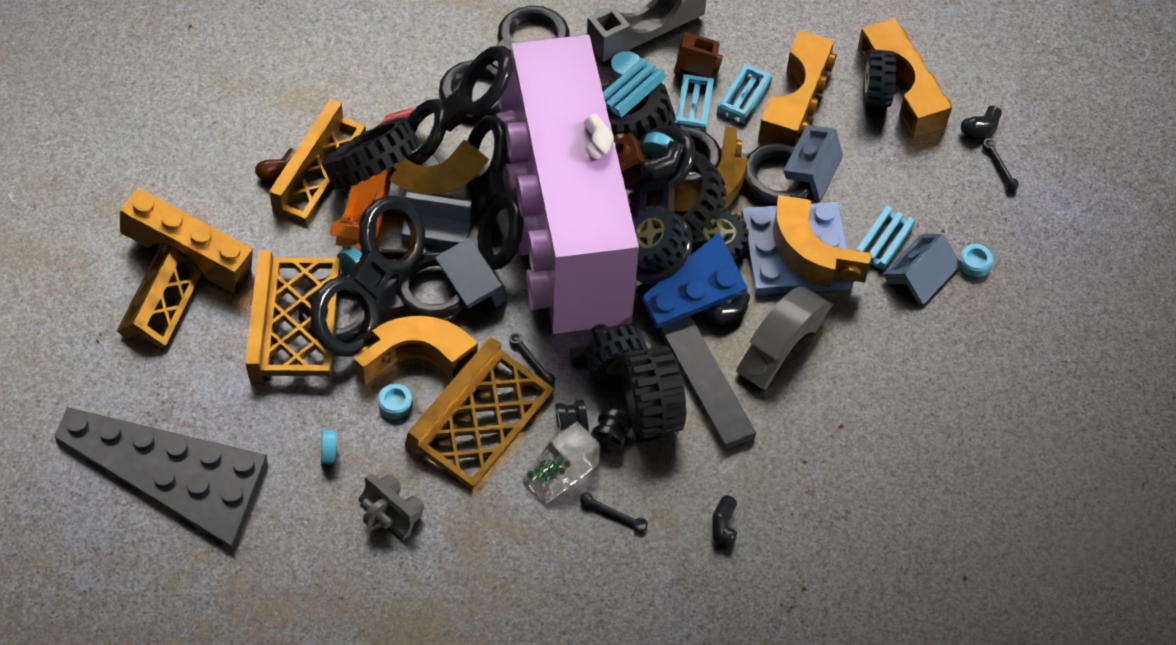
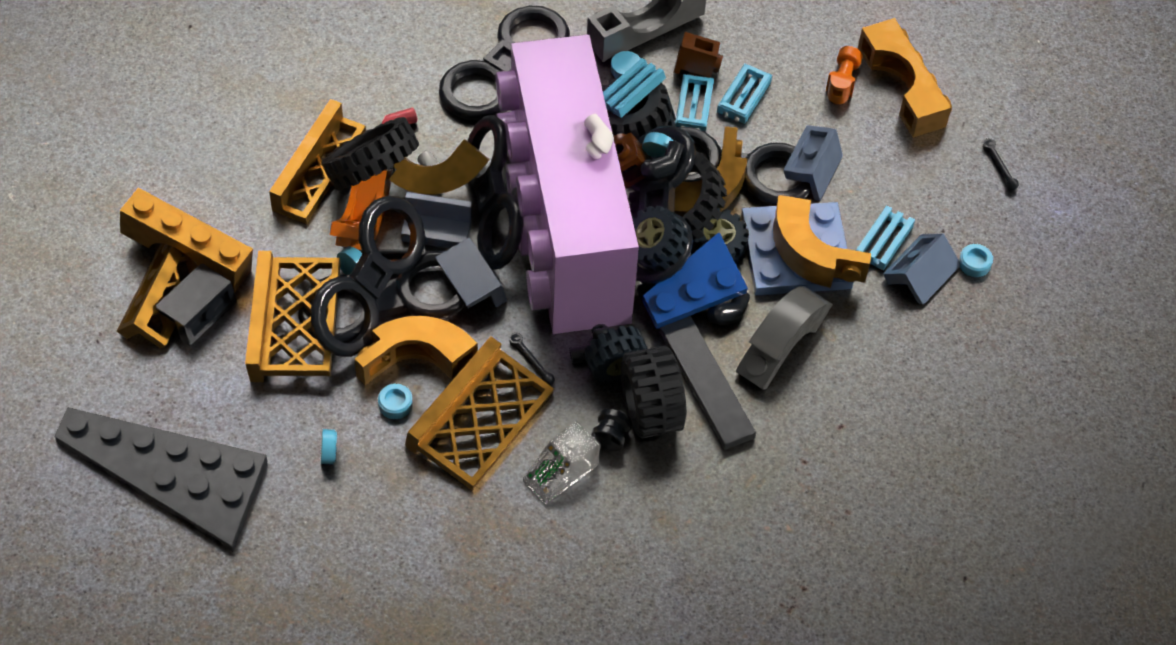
(197, 302): none -> panel
(272, 168): reddish brown arm -> none
(386, 507): dark grey hips -> none
(459, 104): black bar -> none
(569, 414): black wheel -> none
(639, 524): black hinge -> none
(720, 519): black arm -> none
(807, 63): arch -> none
(841, 83): none -> orange leg
(879, 78): black wheel -> none
(982, 125): black arm -> none

